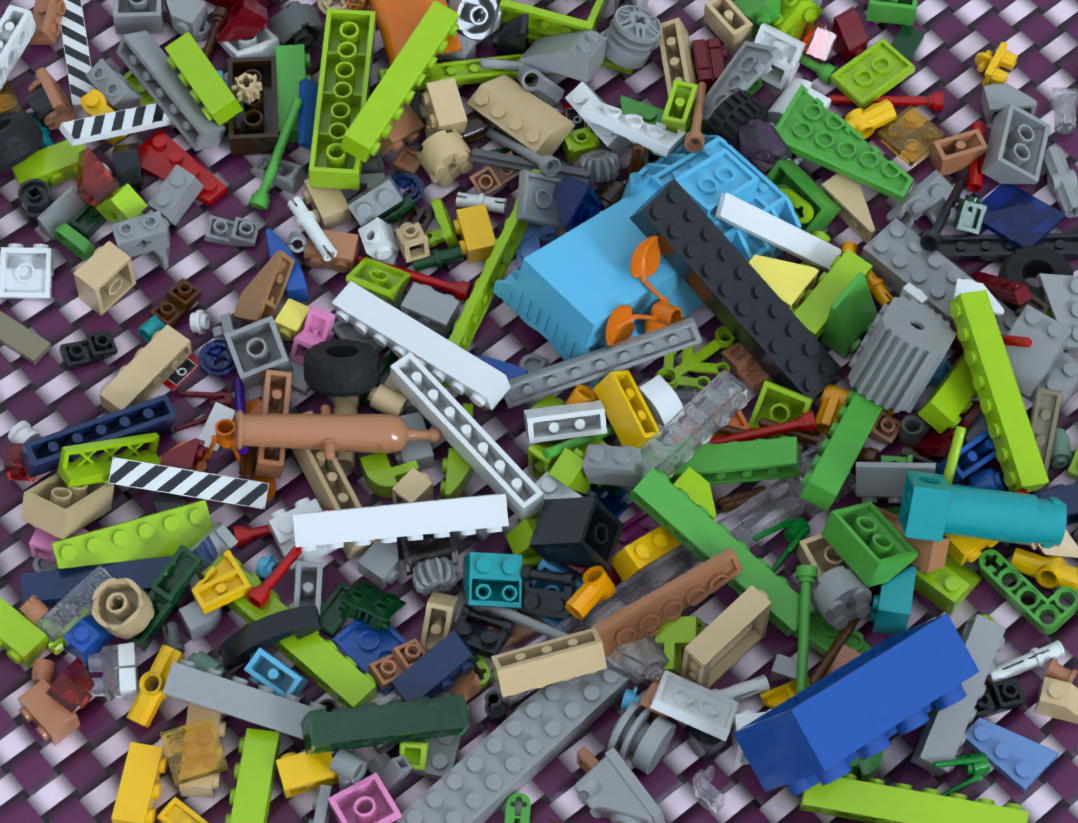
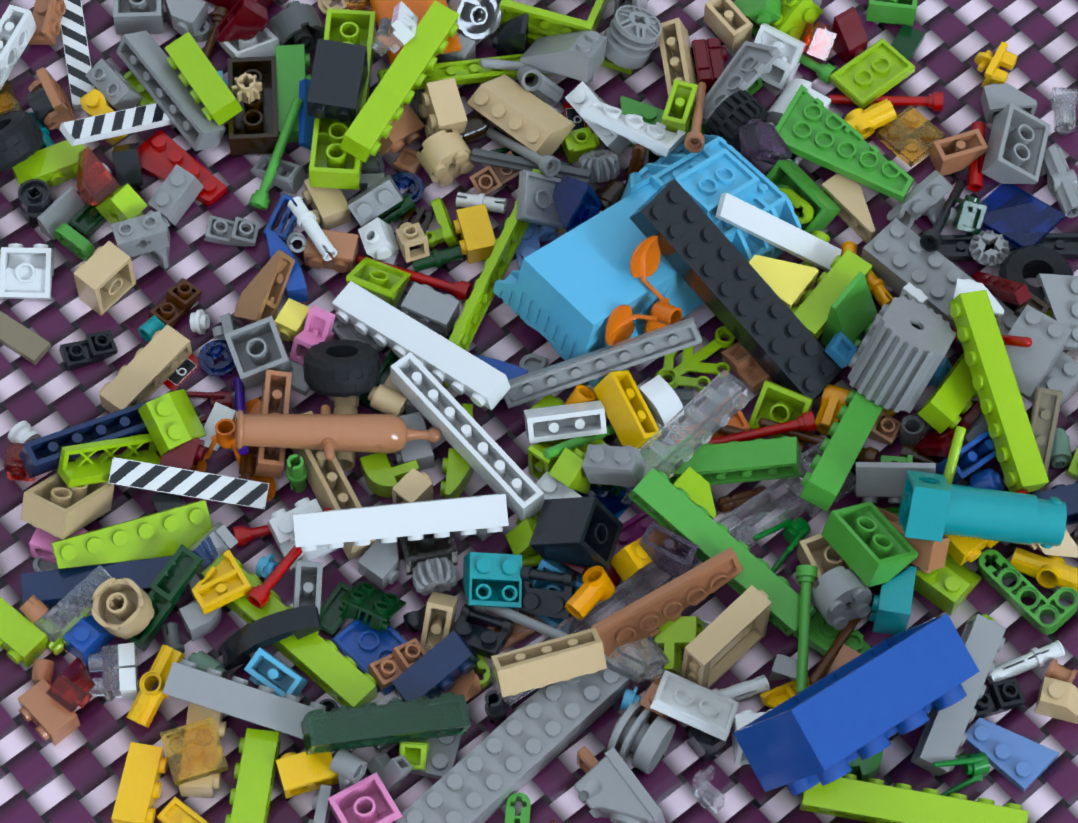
(171, 421): none -> lime slope
(275, 215): none -> blue tile
(296, 473): none -> bright green pin
(337, 80): none -> black slope
(395, 32): none -> hips
(414, 621): none -> black hinge
(668, 549): none -> slope
(841, 349): none -> dark azure tile
(989, 257): none -> light grey gear

